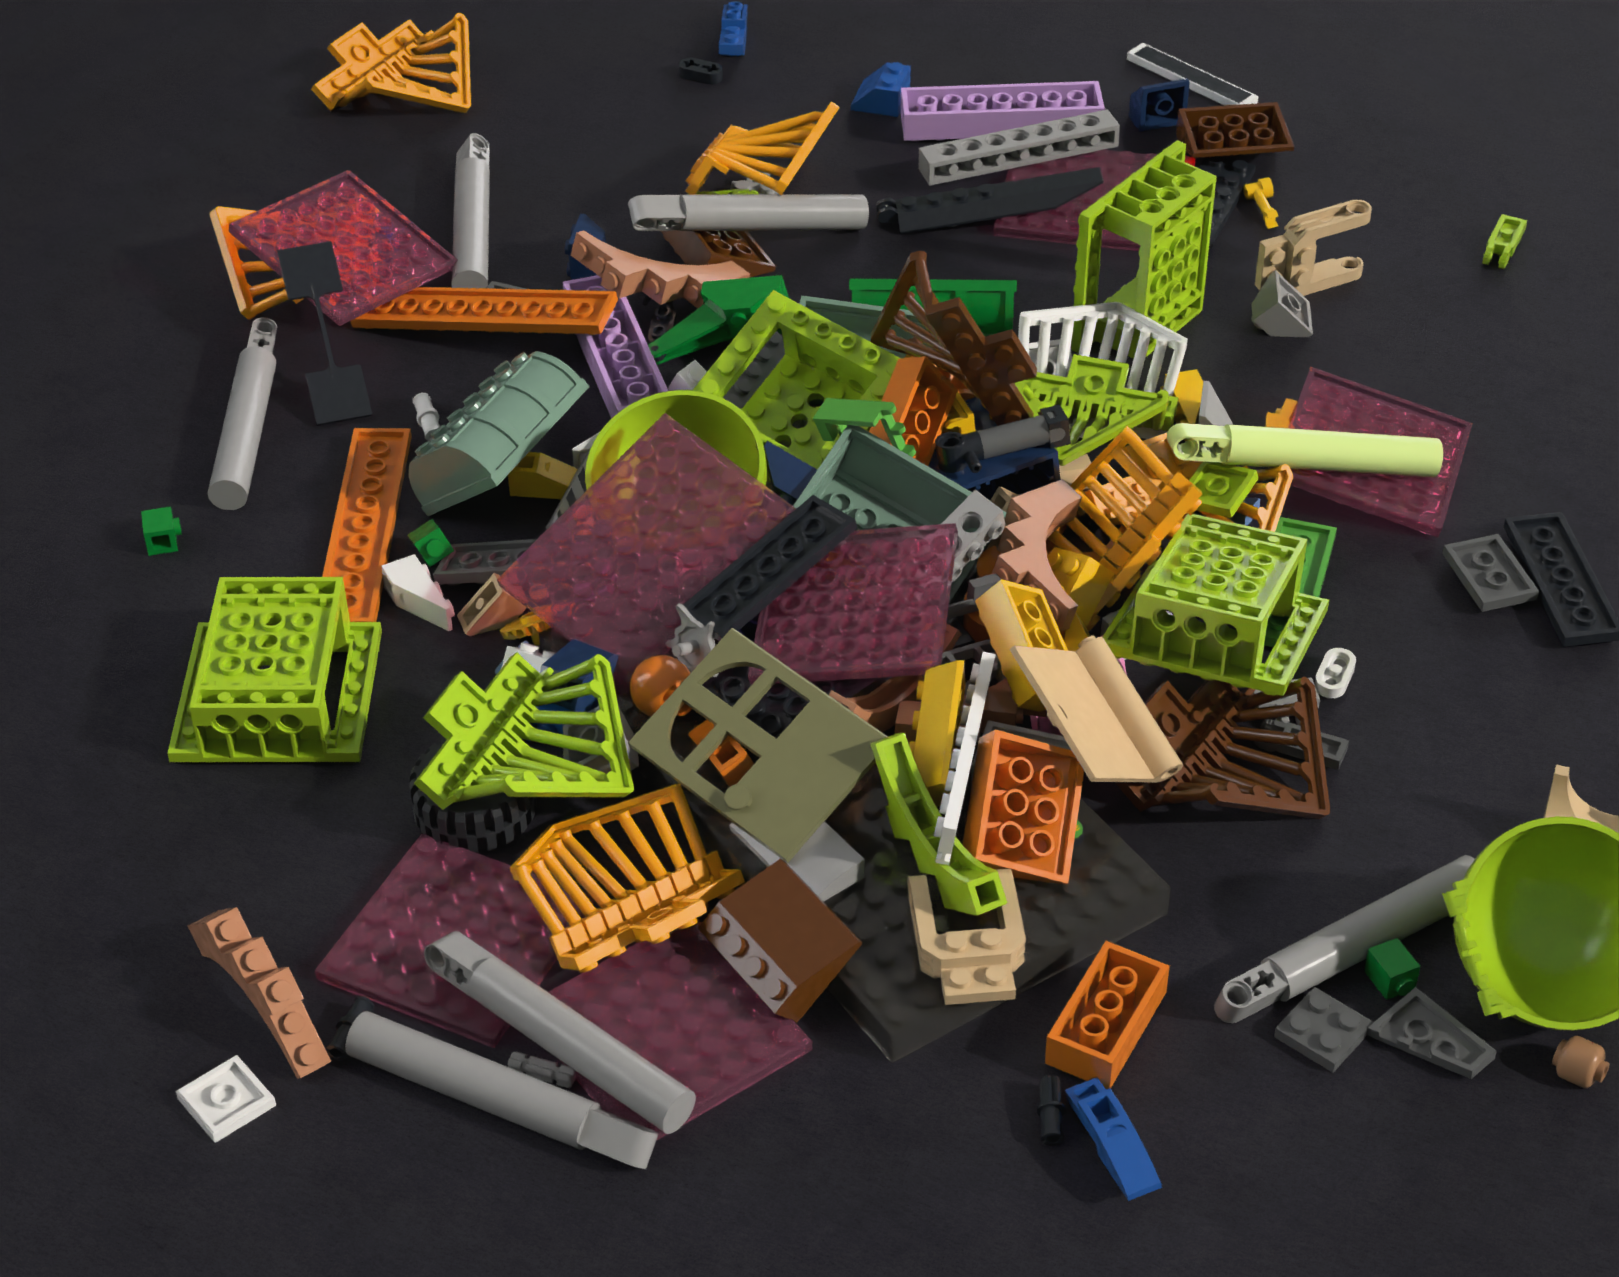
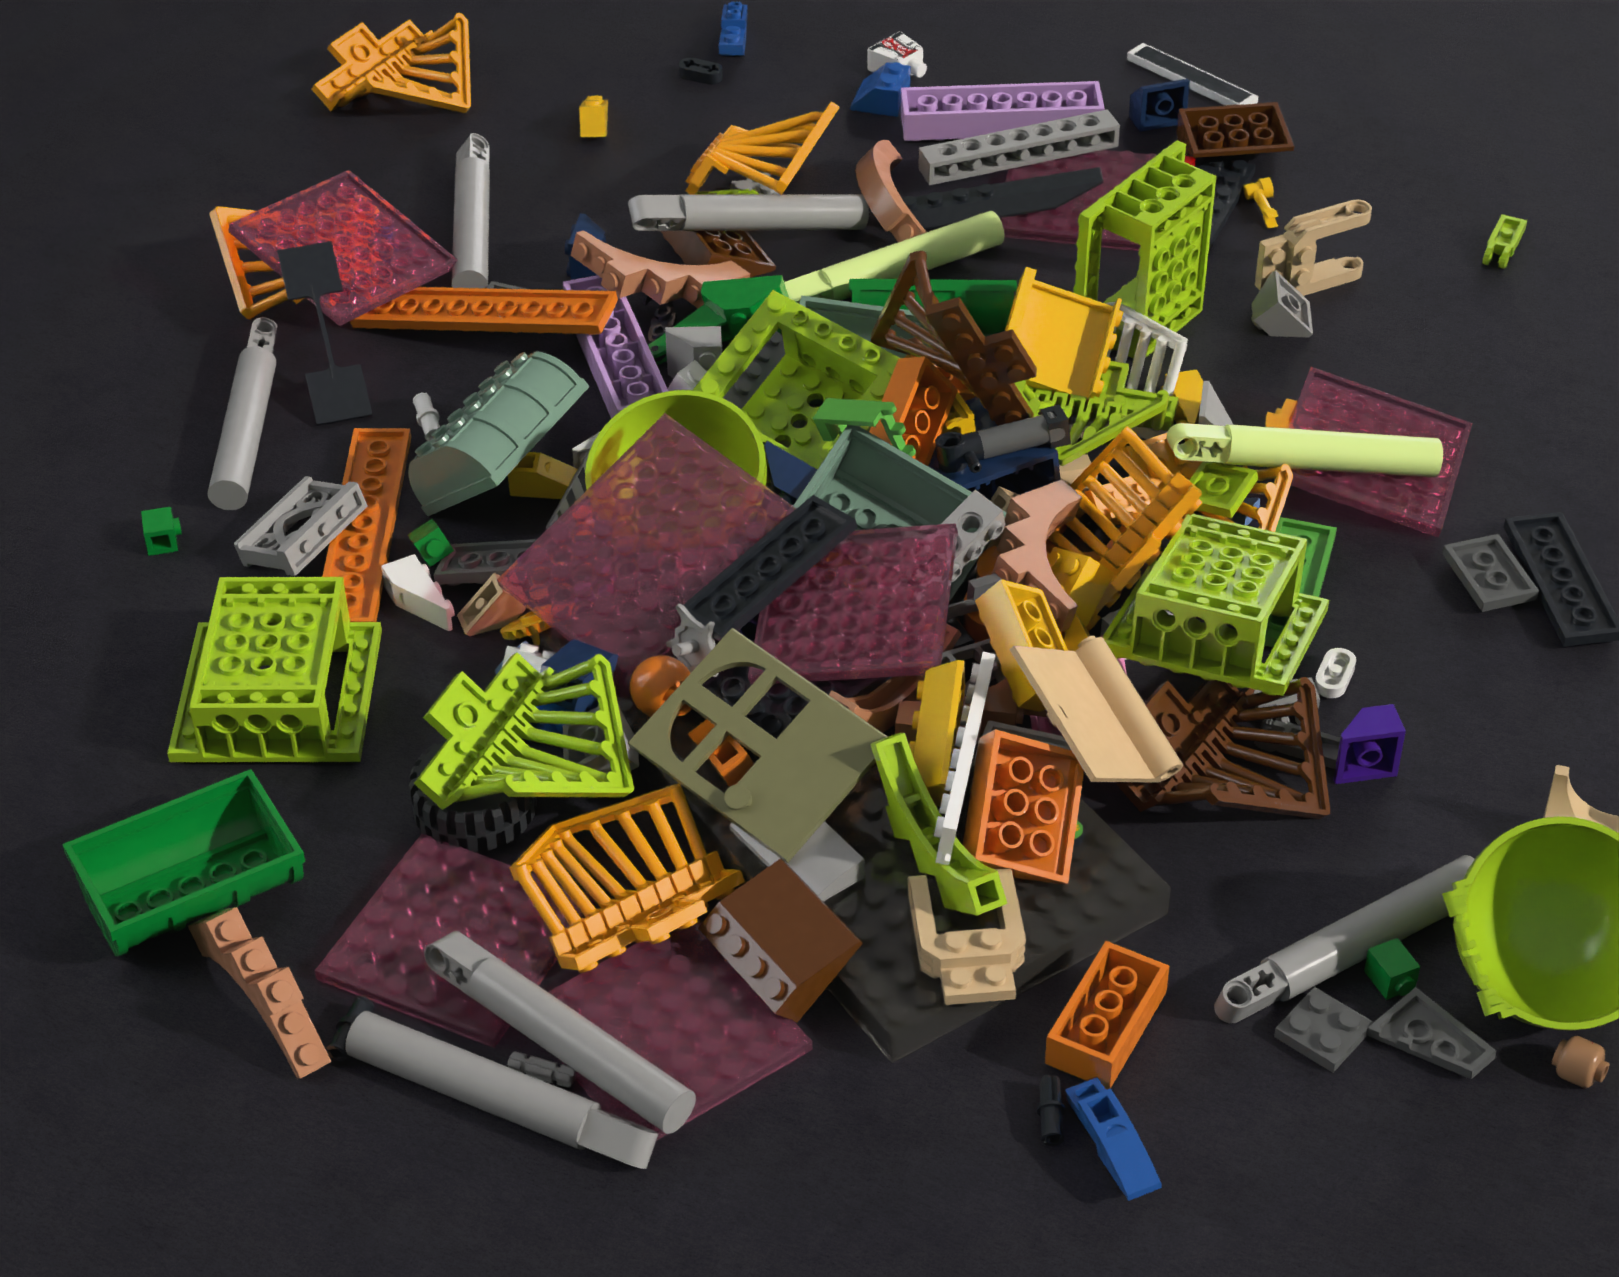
(184, 861): none -> green container
(225, 1098): white tile -> none
(267, 541): none -> light grey fence
(593, 117): none -> yellow slope
(692, 344): none -> light grey slope
(881, 194): none -> nougat arch
(897, 49): none -> white torso
(941, 246): none -> yellowish green piece
(1064, 336): none -> yellow panel
(1370, 745): none -> dark purple slope

